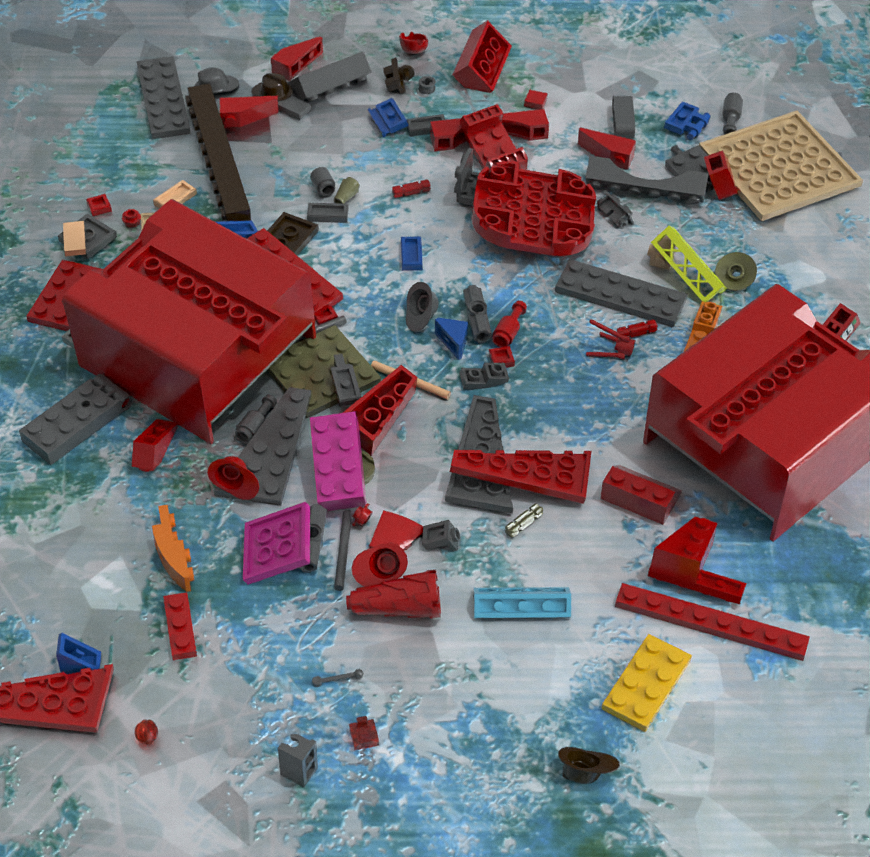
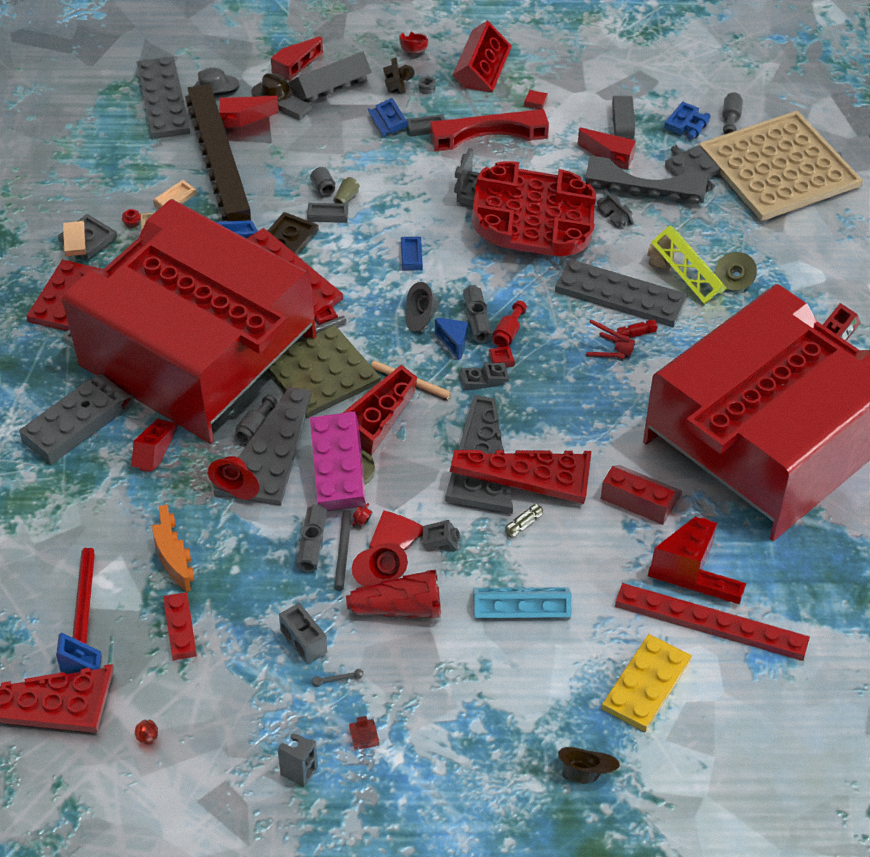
(83, 595): none -> red axle
(98, 205): red tile -> none
(276, 543): dark pink plate -> none
(303, 633): none -> dark grey brick
(344, 382): dark grey hinge -> none
(411, 188): red axle -> none
(490, 139): red plate -> none
(704, 322): orange slope -> none
(721, 175): red slope -> none

